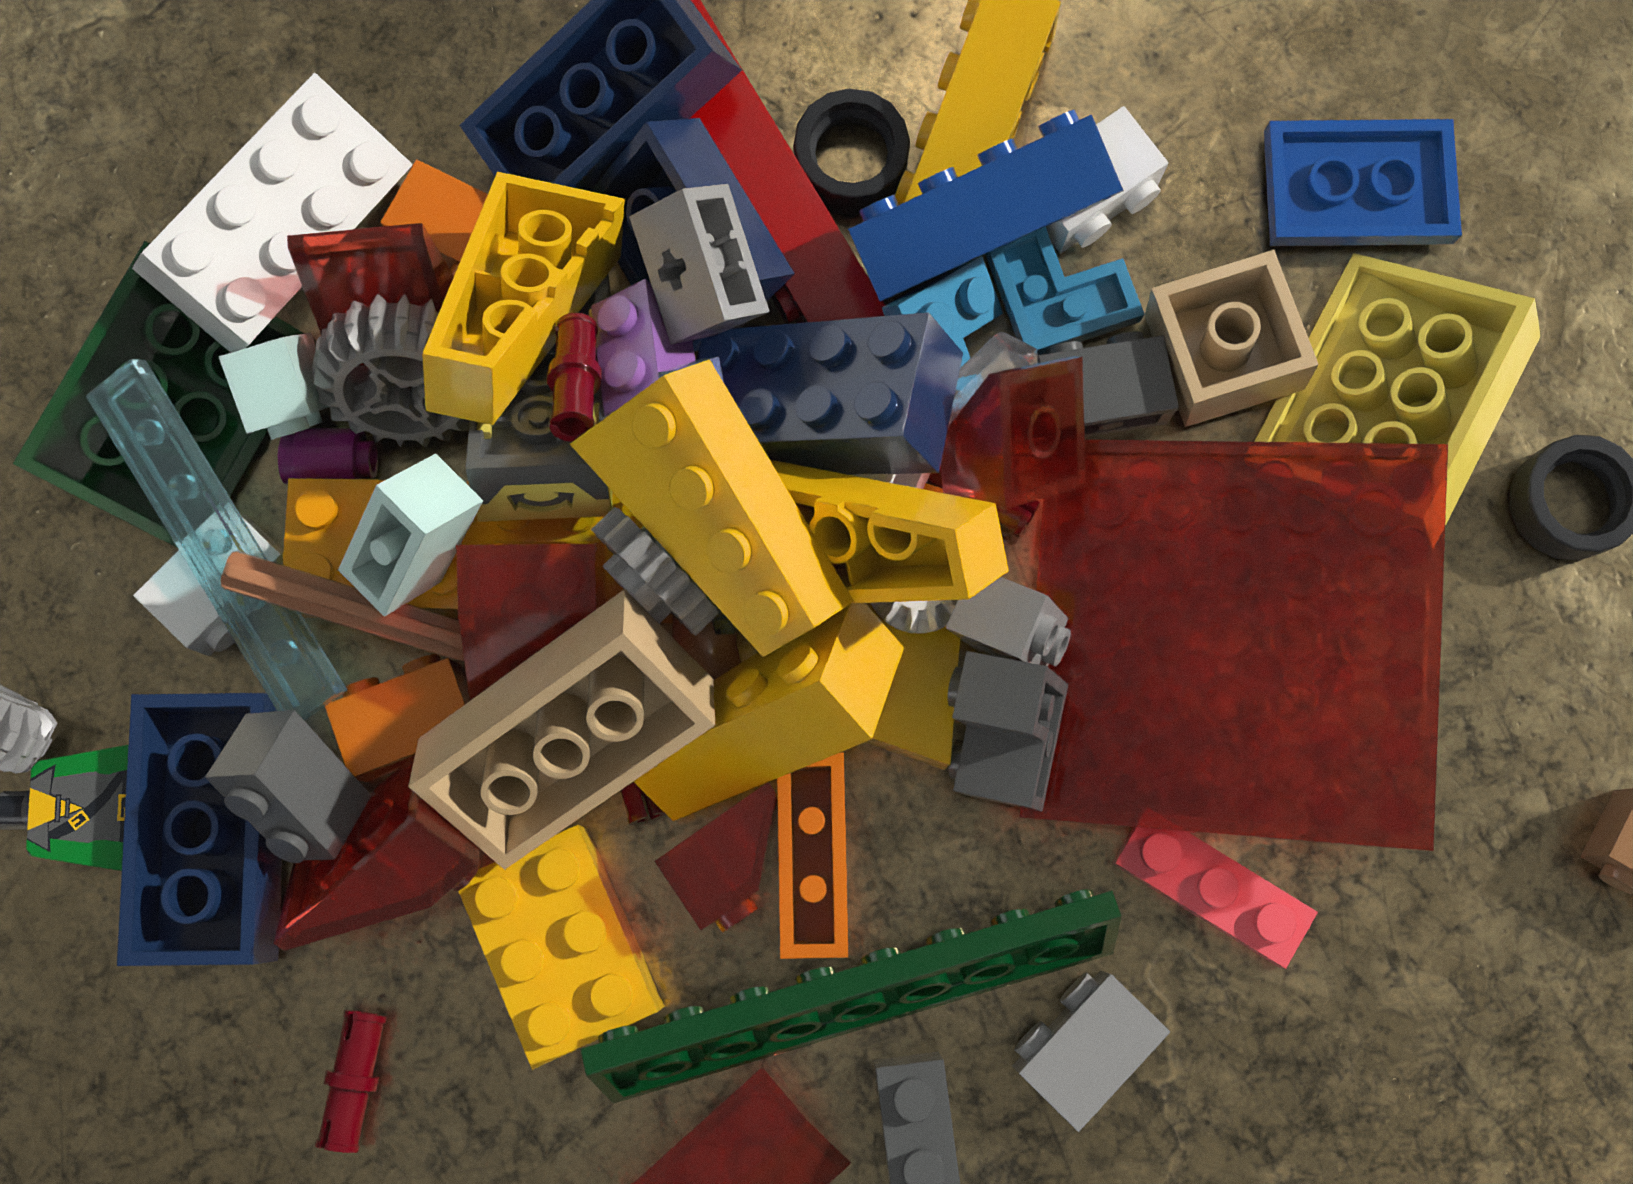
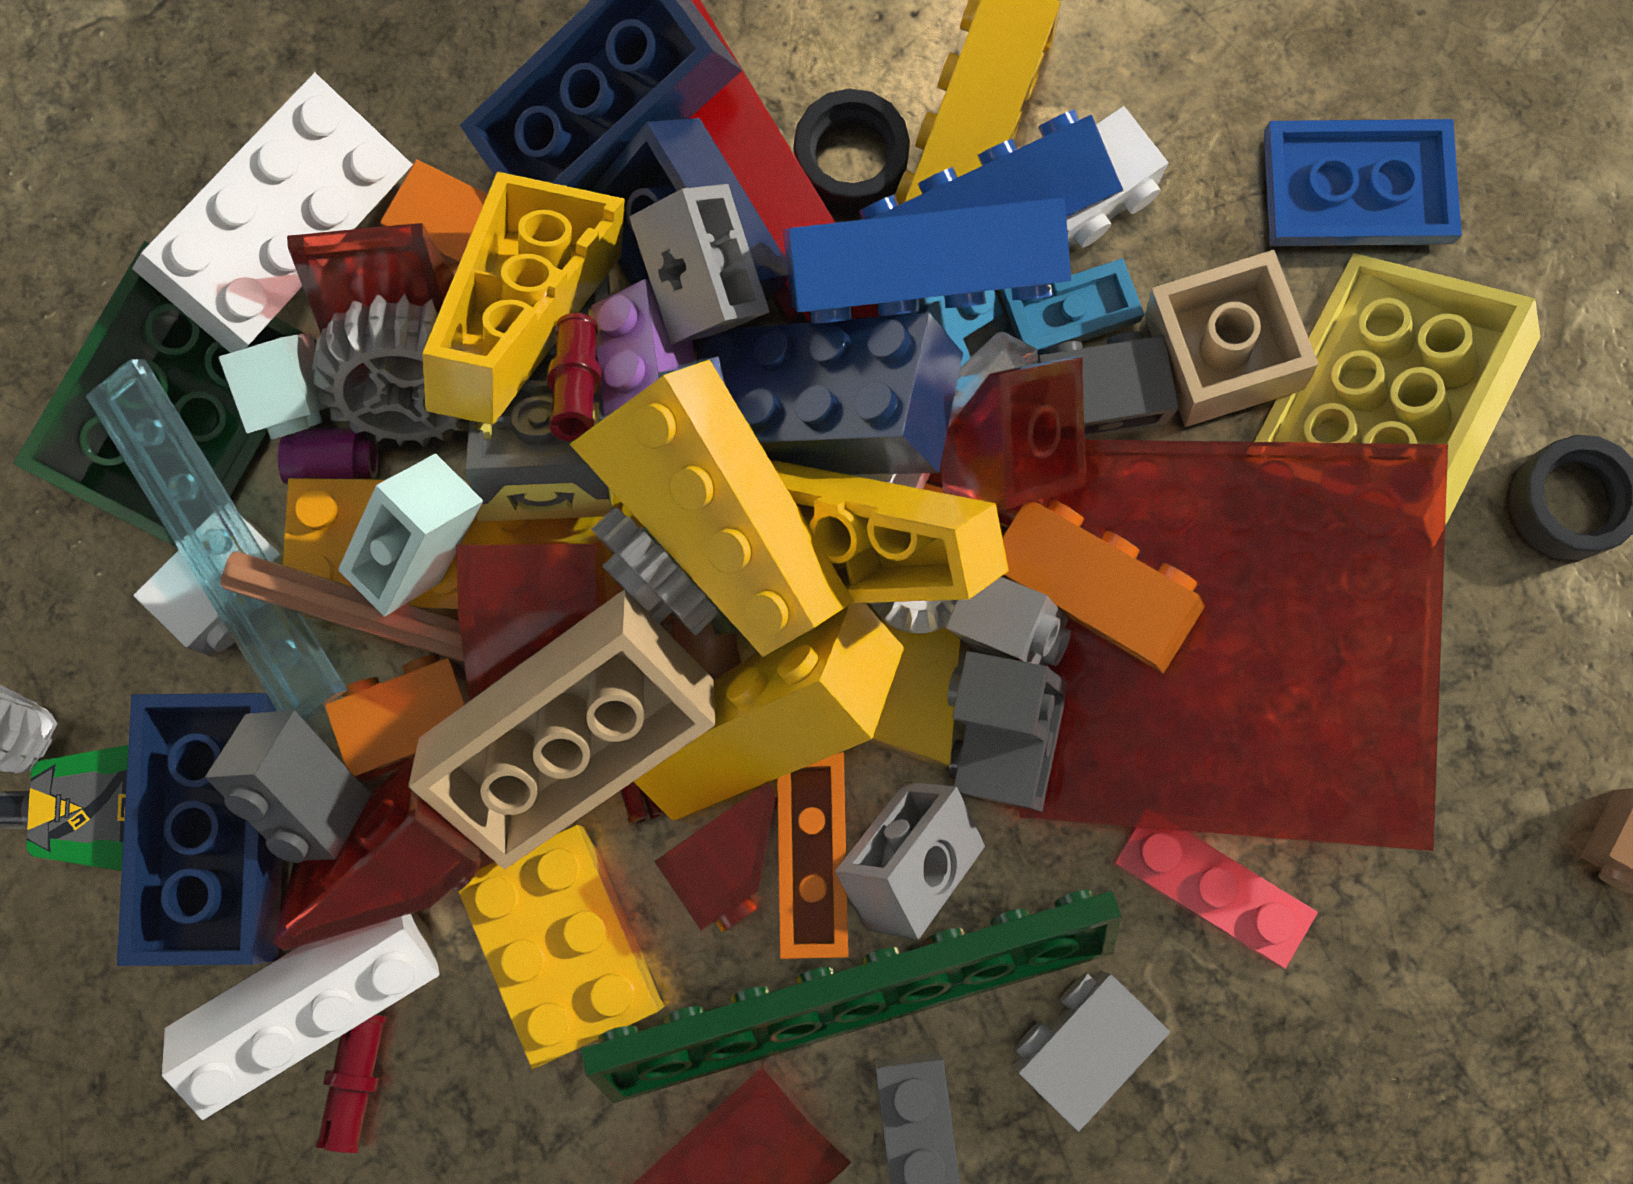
(293, 1010): none -> white brick
(910, 859): none -> light grey brick
(927, 256): none -> blue wedge
(1102, 582): none -> orange brick

